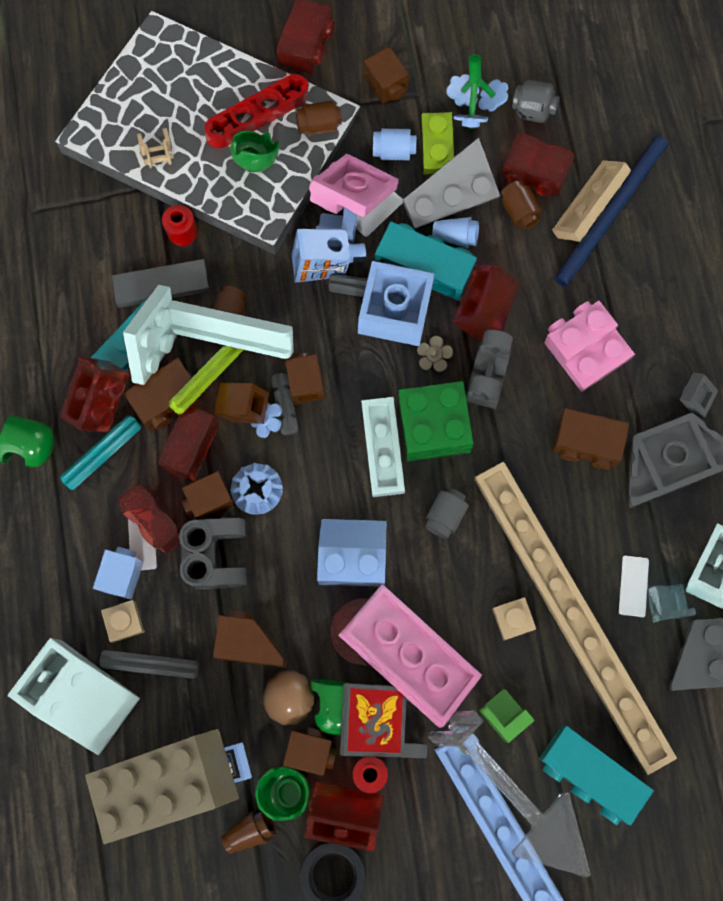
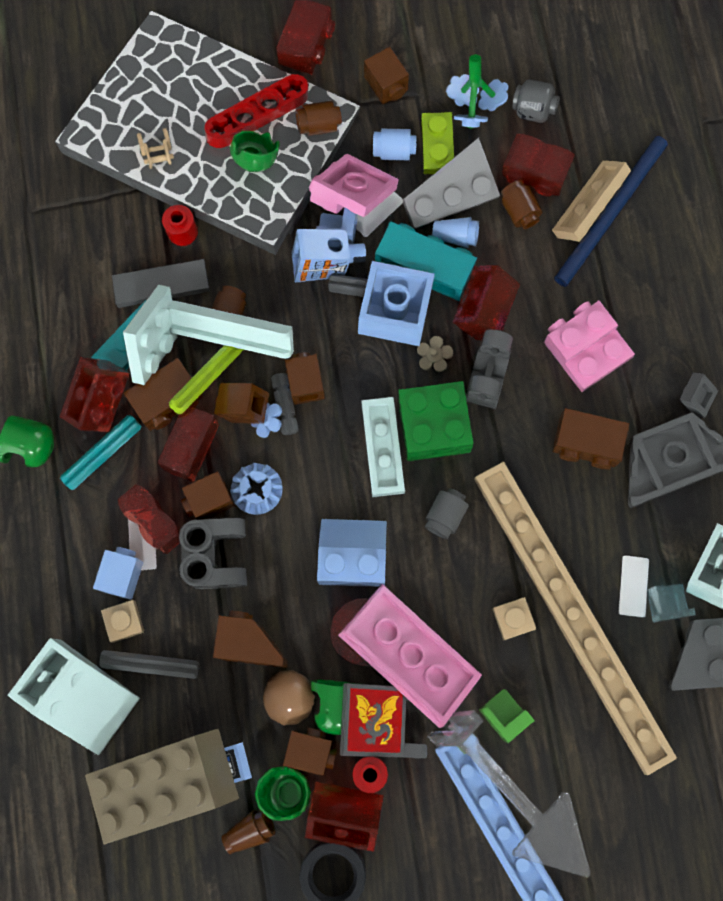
(594, 776): teal brick -> none

